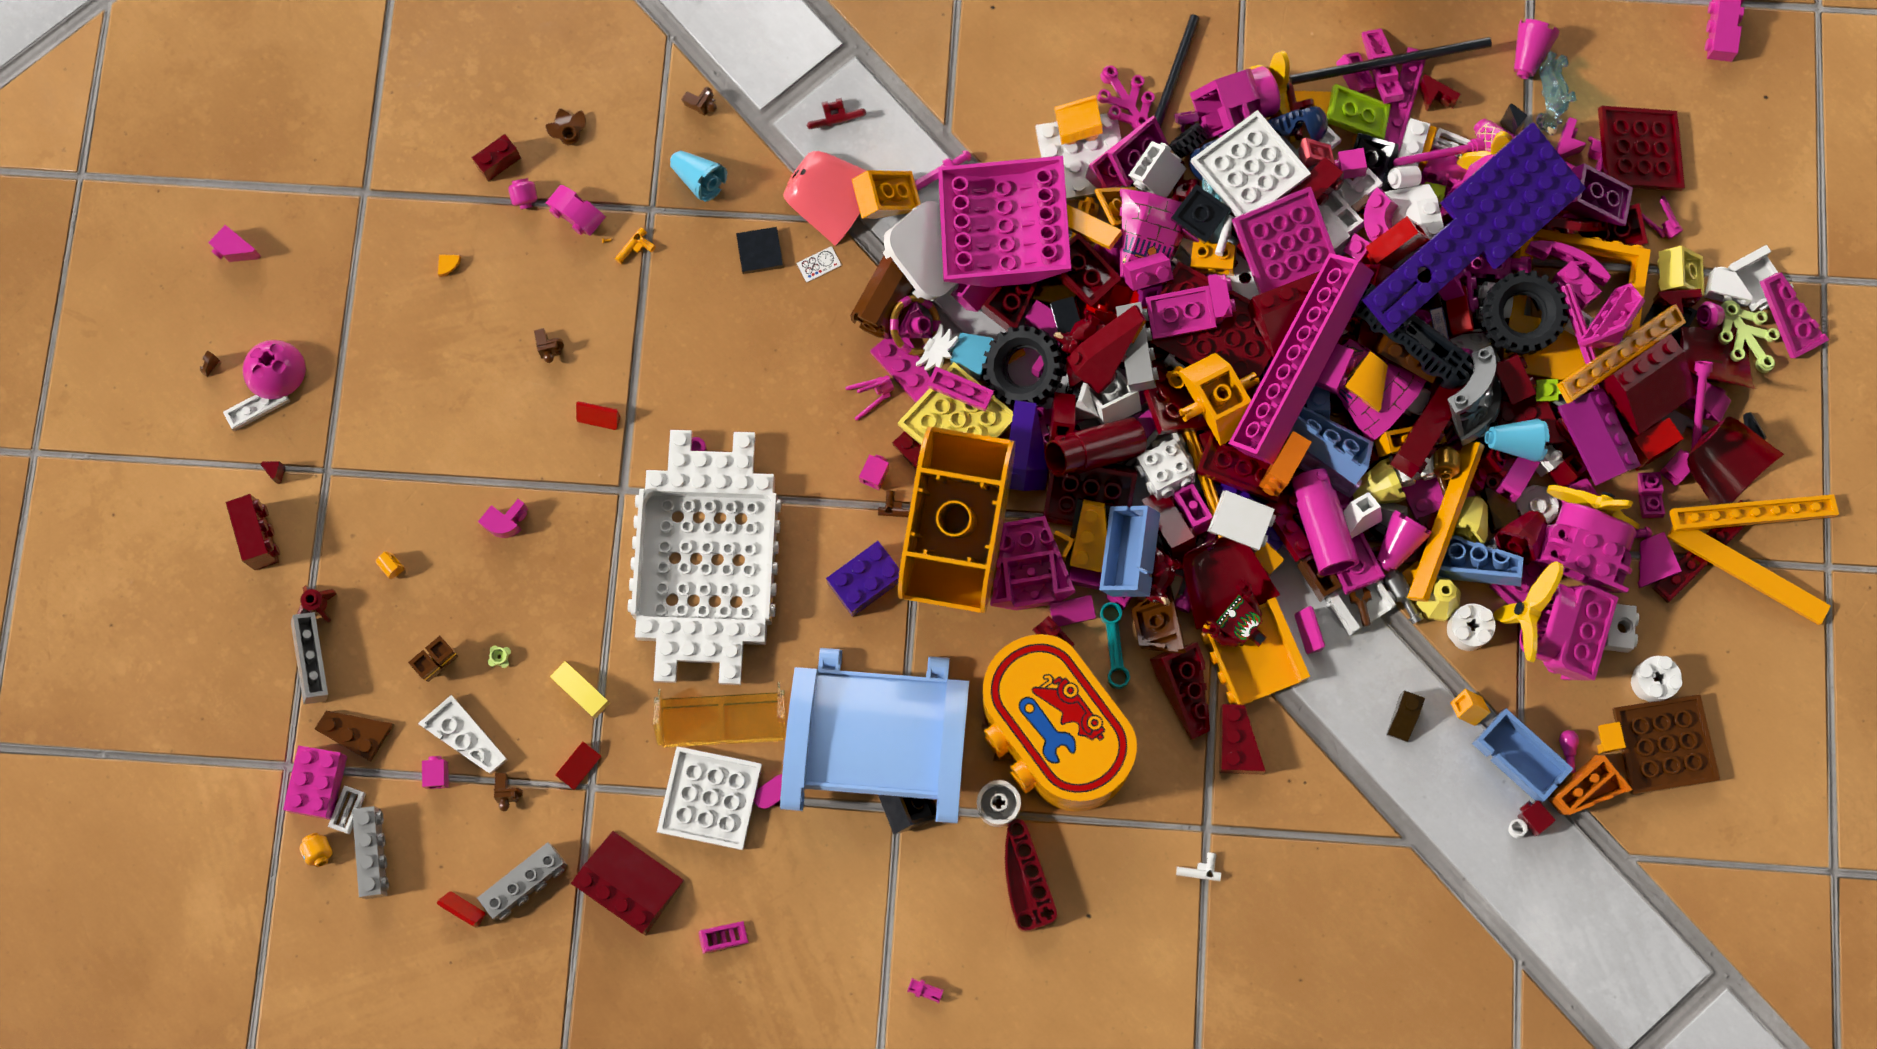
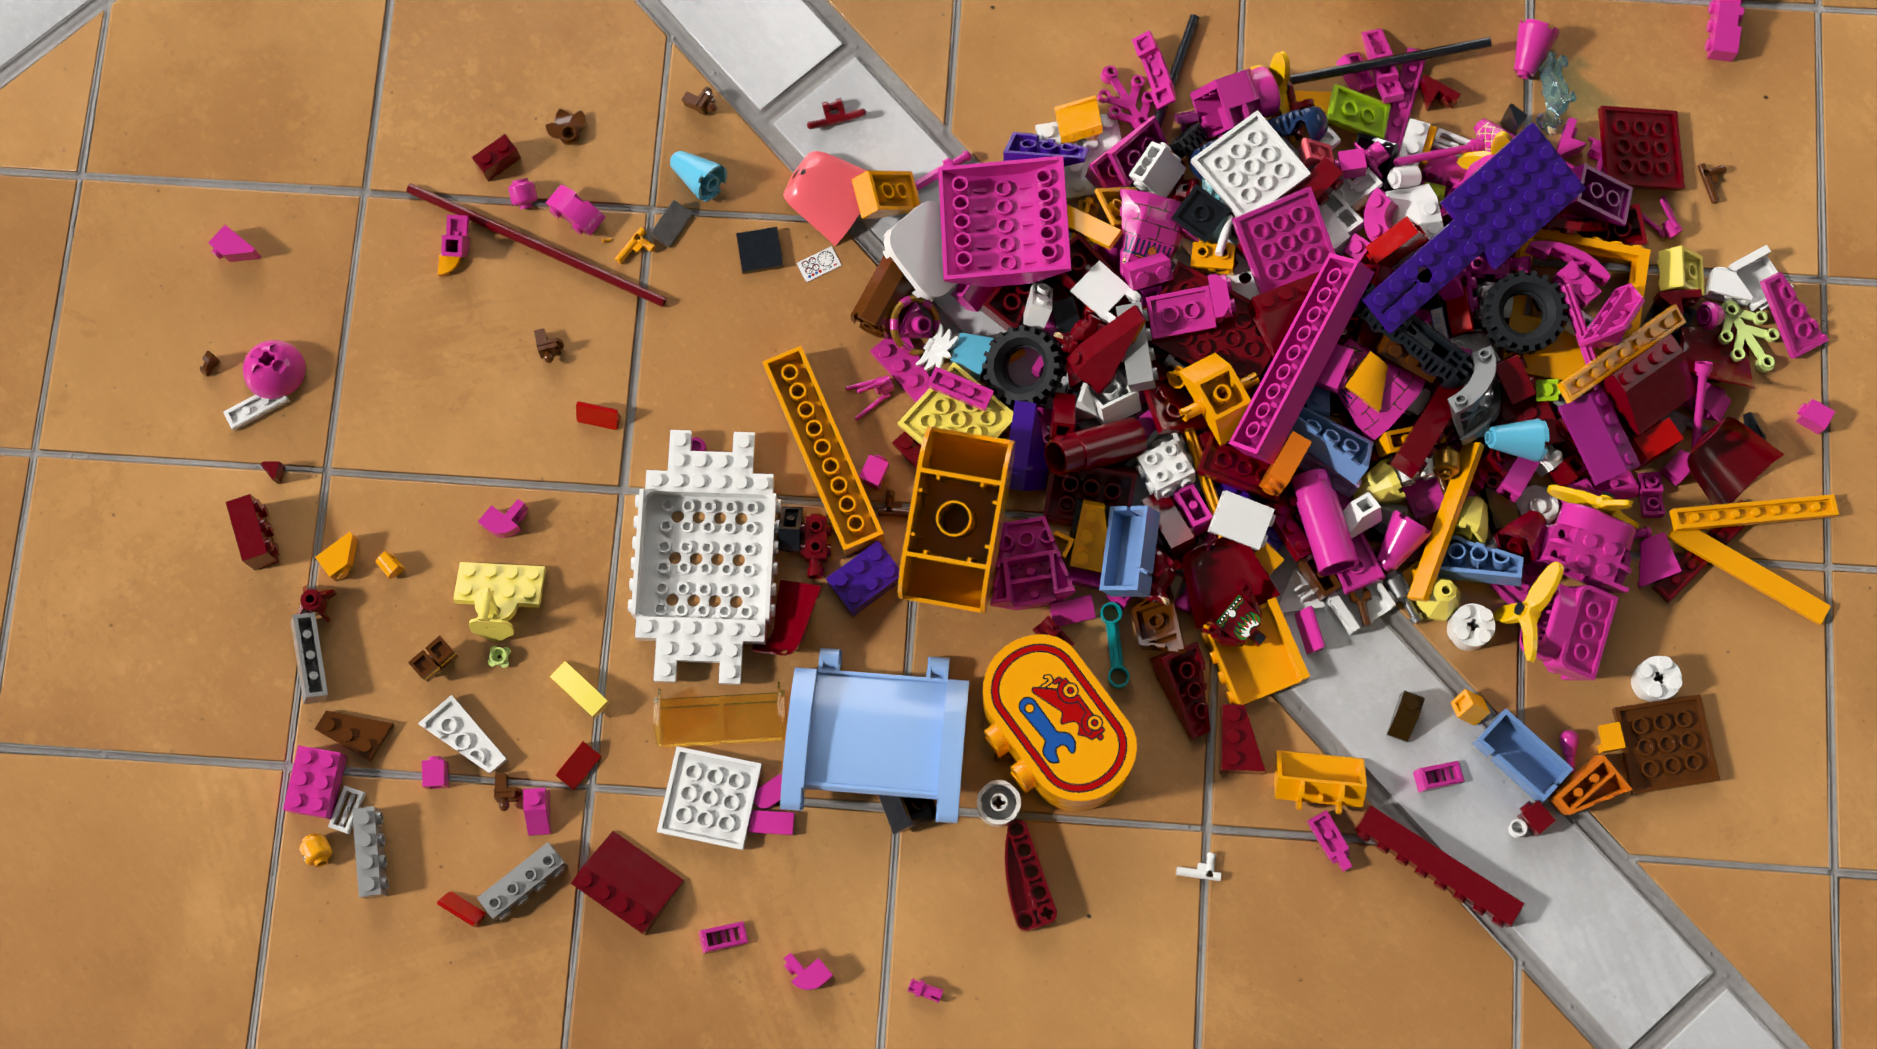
(339, 557): none -> light orange slope
(457, 238): none -> dark pink brick
(498, 589): none -> light yellow plate
(537, 245): none -> dark red piece
(537, 811): none -> dark pink slope
(671, 223): none -> flat silver slope
(771, 822): none -> dark pink tile
(790, 529): none -> black slope
(792, 617): none -> dark red piece
(810, 978): none -> dark pink brick
(816, 538): none -> dark red brick
(823, 450): none -> light orange brick
(1030, 146): none -> dark purple wedge
(1038, 305): none -> white slope
(1102, 291): none -> white flag
(1156, 69): none -> dark pink slope
(1298, 595): none -> white piece
(1320, 779): none -> light orange piece
(1330, 840): none -> dark pink hinge
(1375, 156): none -> dark pink wheel
(1425, 781): none -> dark pink slope
(1439, 867): none -> dark red brick
(1621, 641): white brick -> none
(1622, 487): none -> dark pink slope
(1711, 179): none -> reddish brown hose
(1814, 416): none -> dark pink brick

